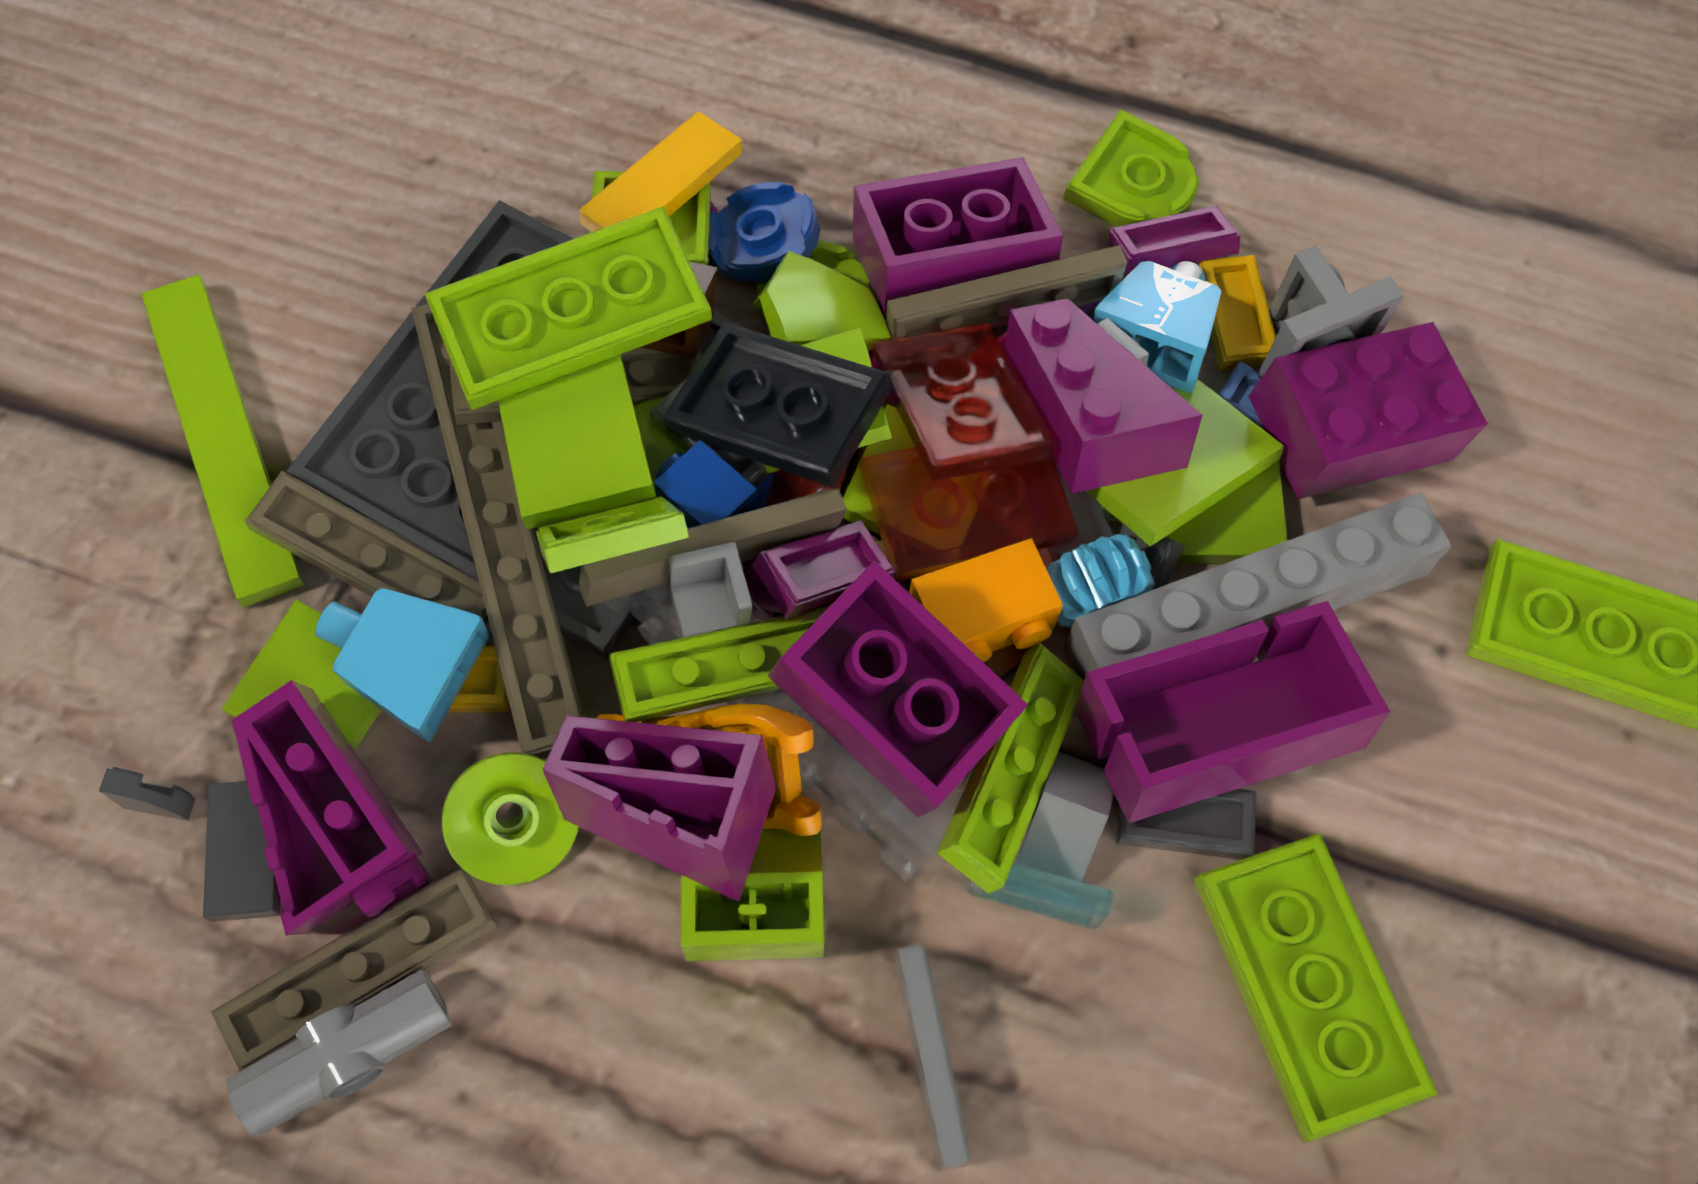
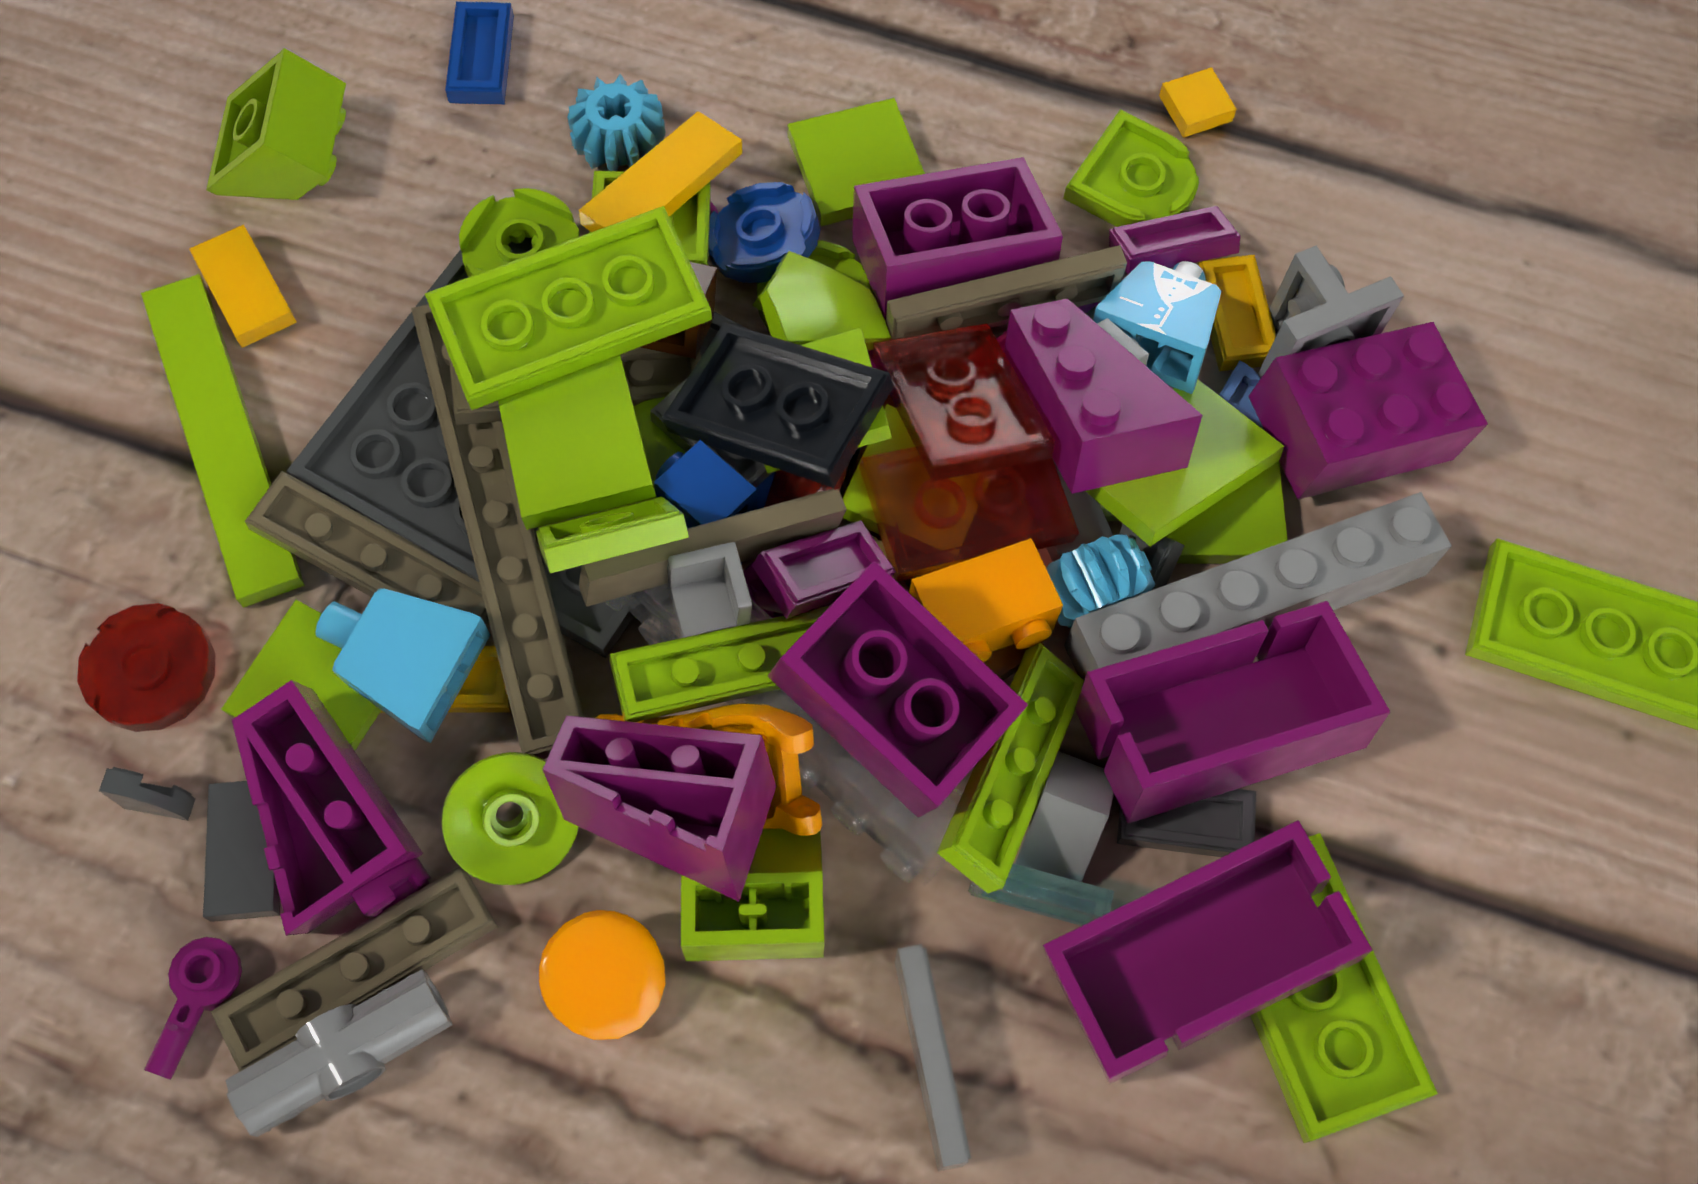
(146, 667): none -> clear red tile
(201, 979): none -> magenta plate
(242, 286): none -> yellow tile
(279, 131): none -> lime slope
(479, 53): none -> blue tile
(495, 224): none -> lime plate
(602, 975): none -> light orange piece
(615, 123): none -> medium azure gear
(851, 150): none -> lime tile
(1197, 102): none -> yellow tile
(1205, 951): none -> magenta piece

